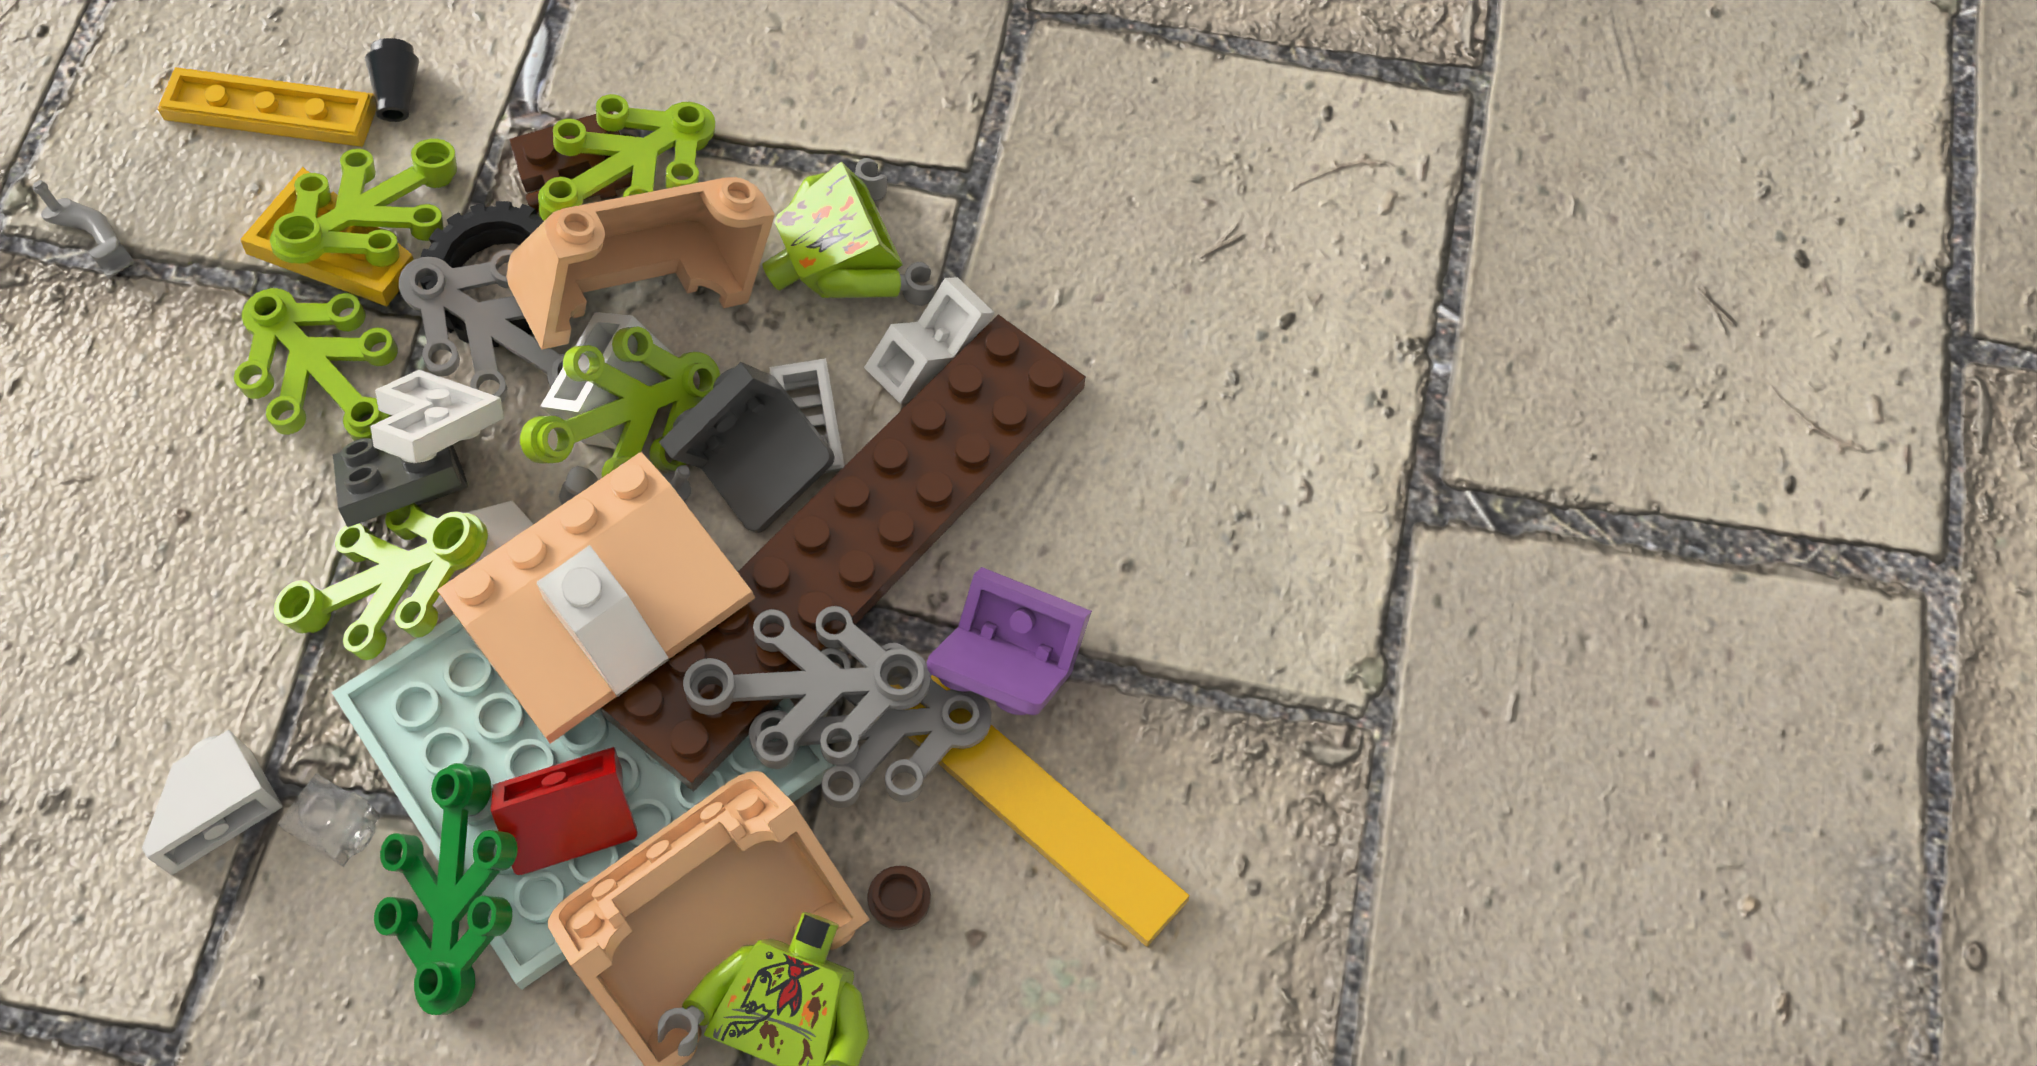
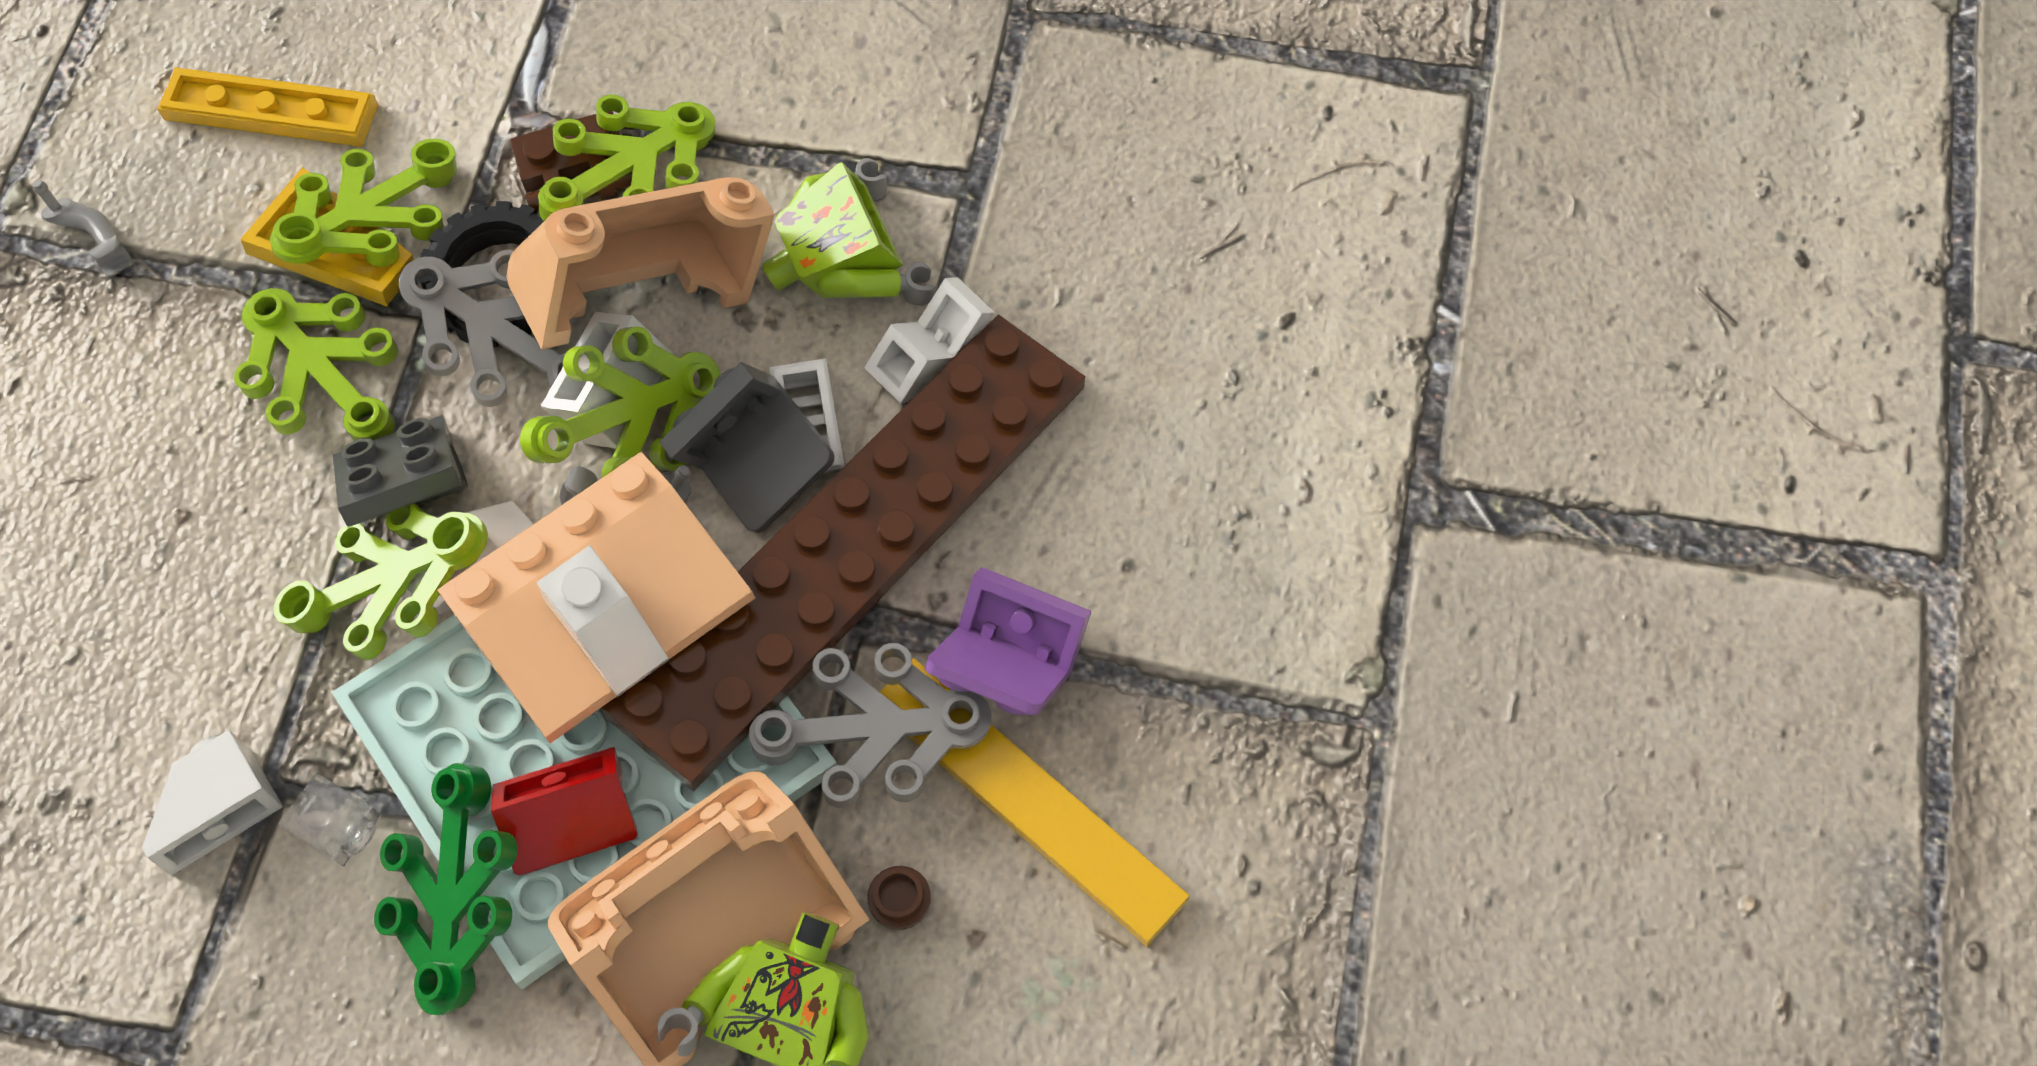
(392, 76): black cone -> none
(430, 415): white plate -> none
(819, 684): light grey plant -> none

